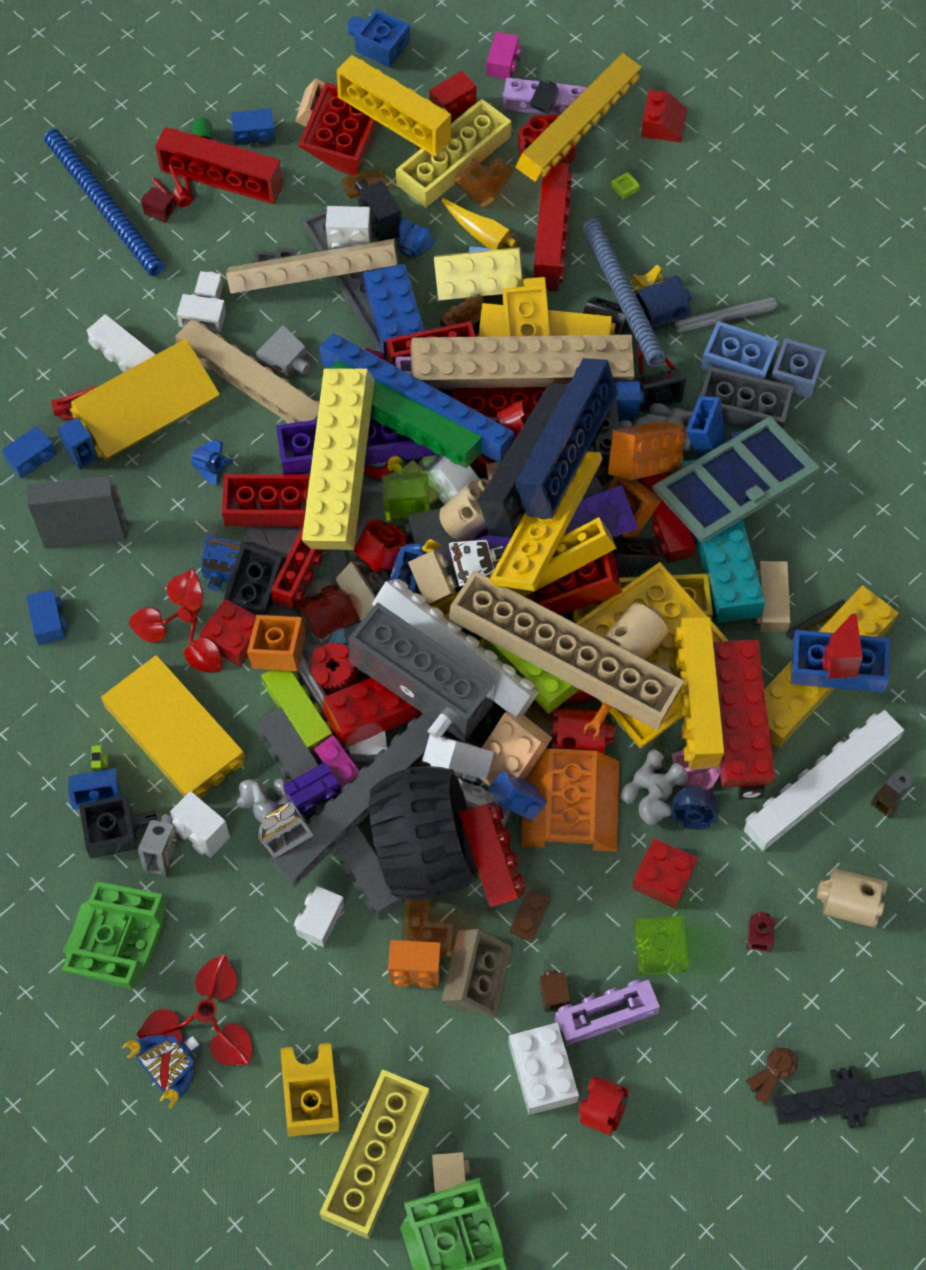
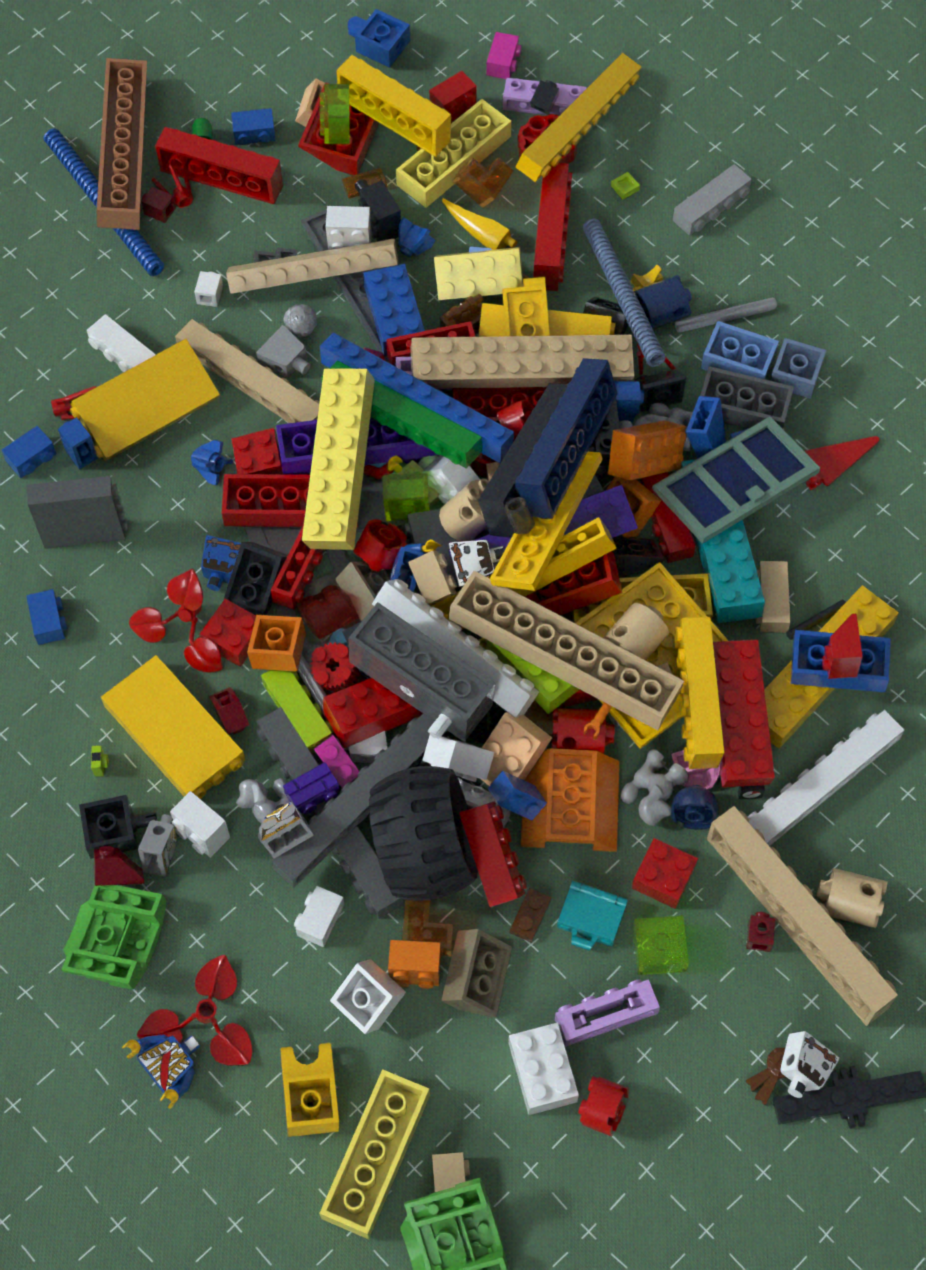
(93, 787): blue brick -> none
(115, 868): none -> dark red slope
(122, 144): none -> nougat brick
(202, 310): white brick -> none
(229, 711): none -> dark red slope
(257, 453): none -> red brick
(300, 320): none -> light grey piece
(335, 113): none -> clear neon green brick
(367, 996): none -> white brick
(519, 515): none -> clear smoke brick
(554, 990): reddish brown brick -> none
(591, 915): none -> teal piece
(663, 117): red slope -> none
(712, 200): none -> light grey brick
(801, 916): none -> tan brick
(806, 1063): none -> white torso
(837, 459): none -> red flag
(895, 787): leg -> none

